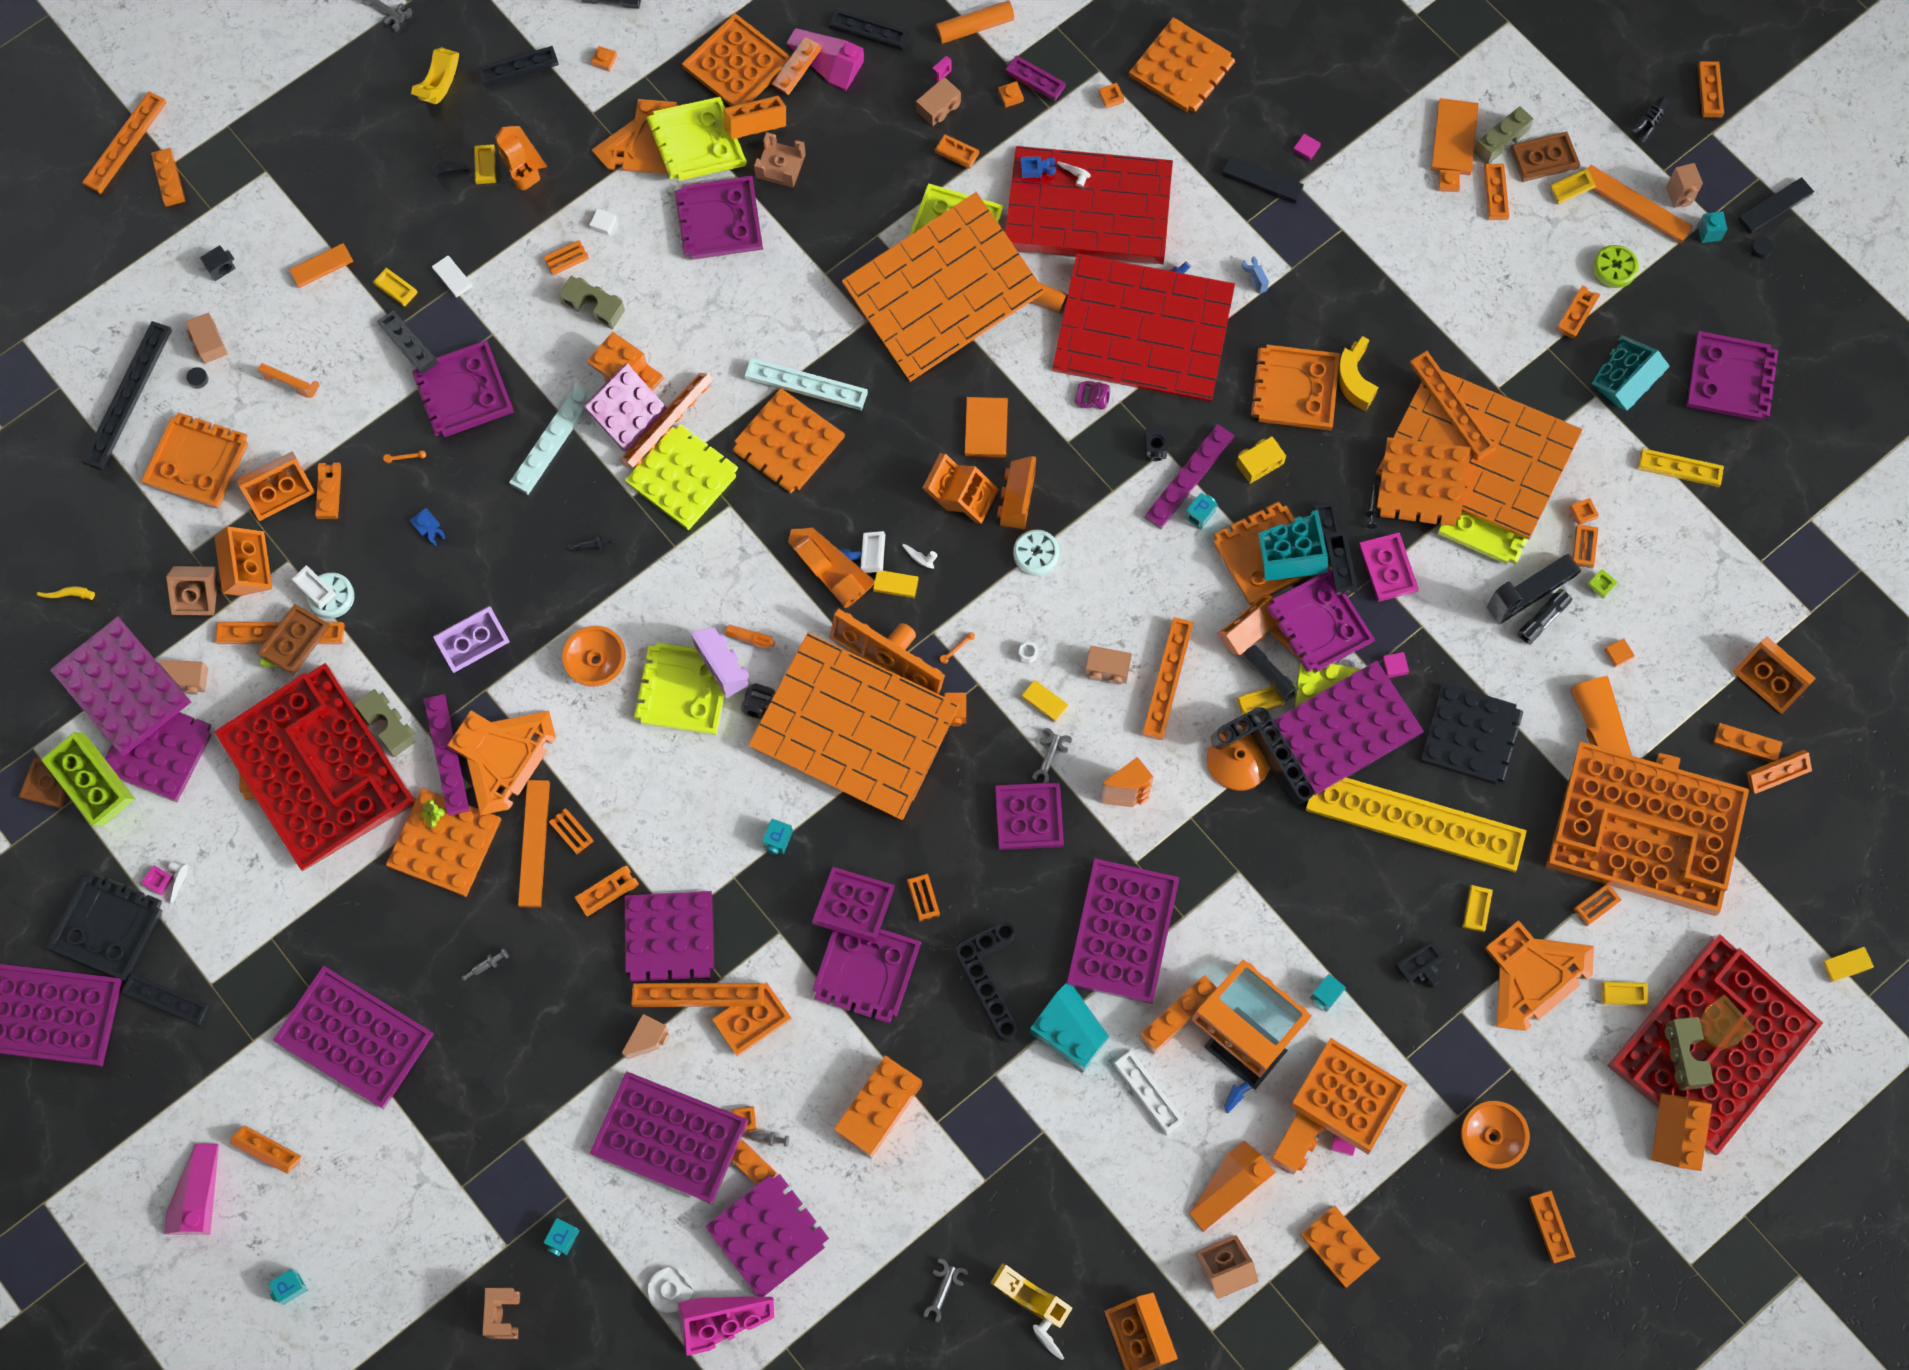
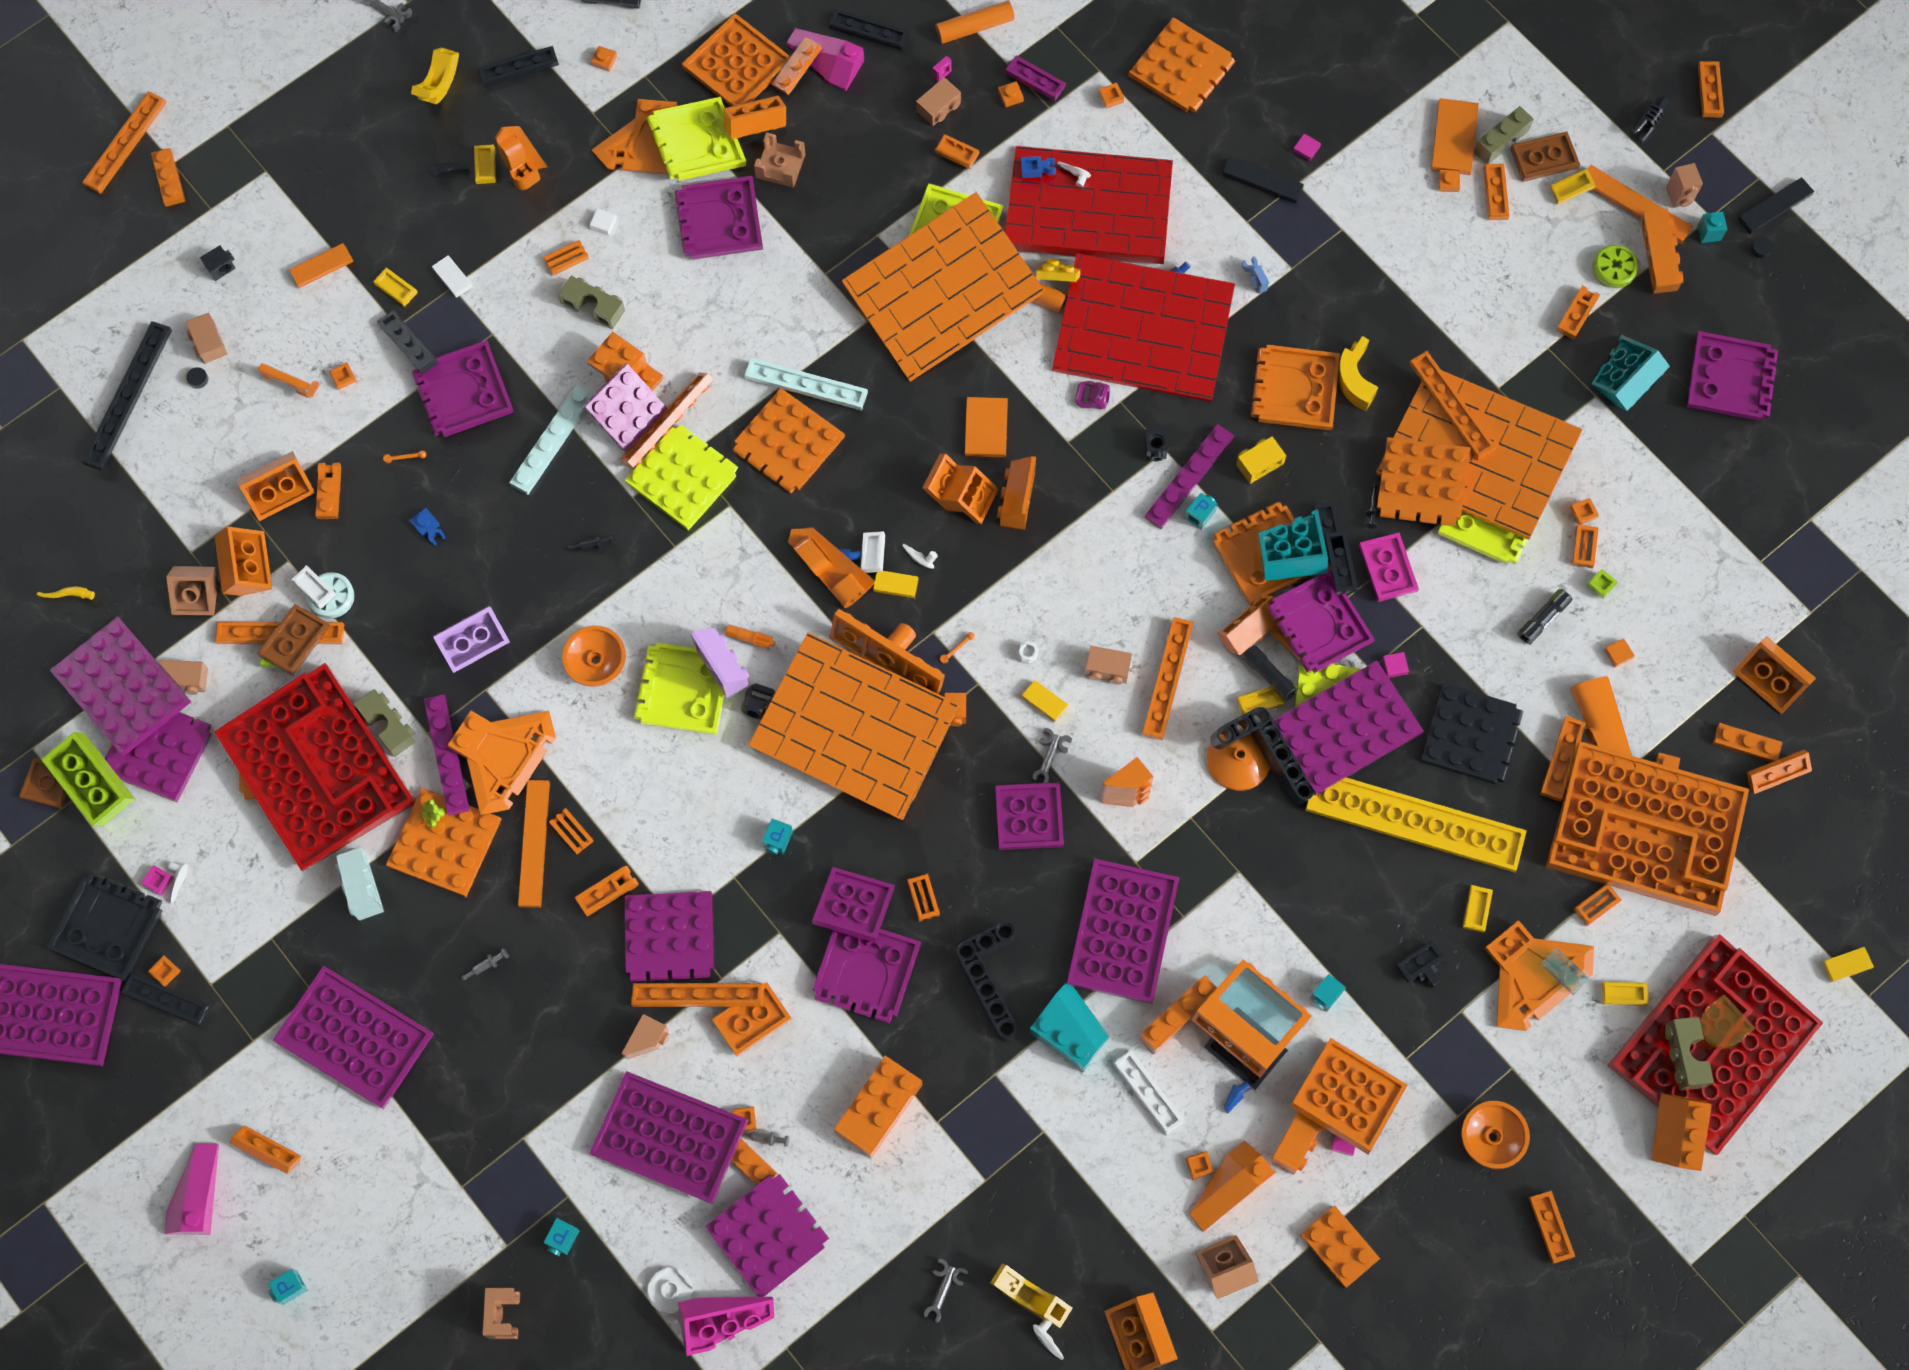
(164, 971): none -> orange tile
(196, 460): orange hinge -> none
(342, 376): none -> orange tile
(358, 884): none -> light aqua wedge
(1030, 542): light aqua wheel -> none
(1056, 270): none -> yellow plate
(1199, 1165): none -> orange tile
(1511, 600): black beam -> none
(1562, 758): none -> orange plate
(1564, 971): none -> clear light blue plate
(1660, 251): none -> orange brick
(1680, 467): yellow tile -> none

